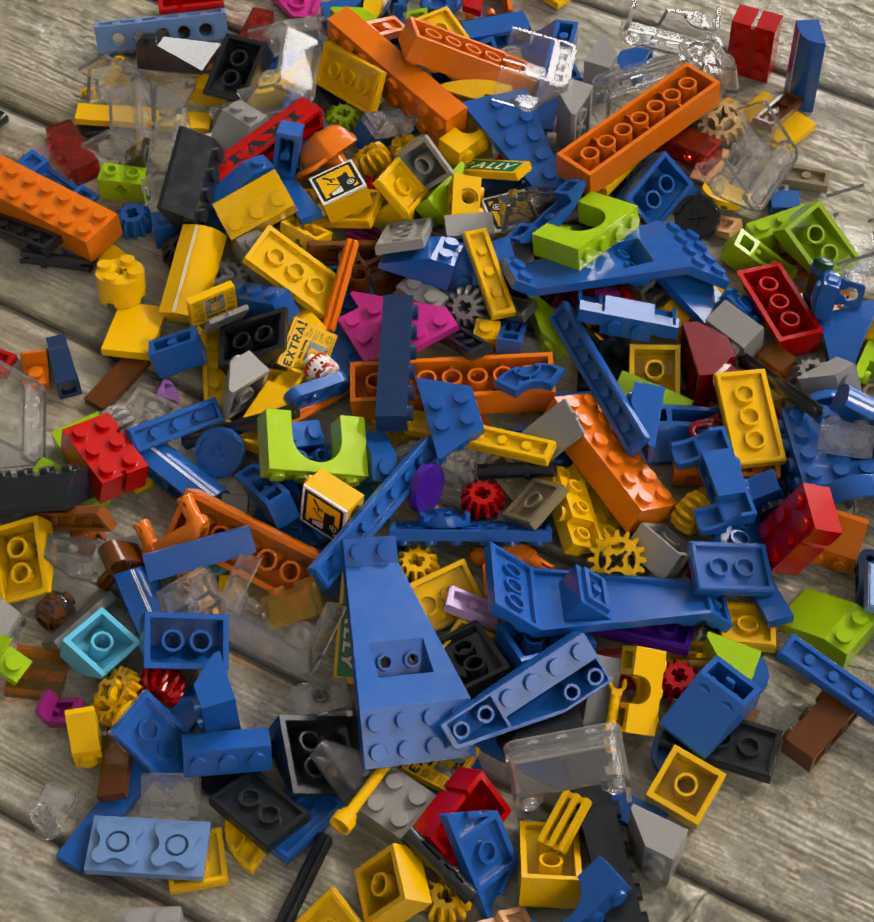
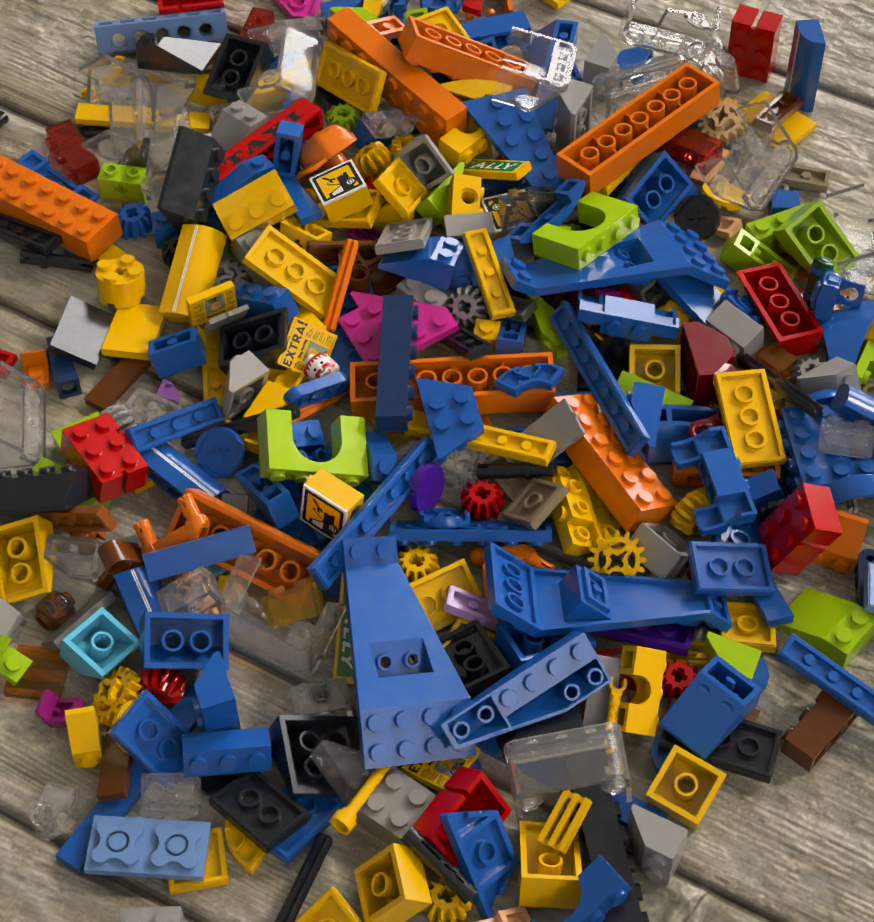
(81, 333): none -> tile

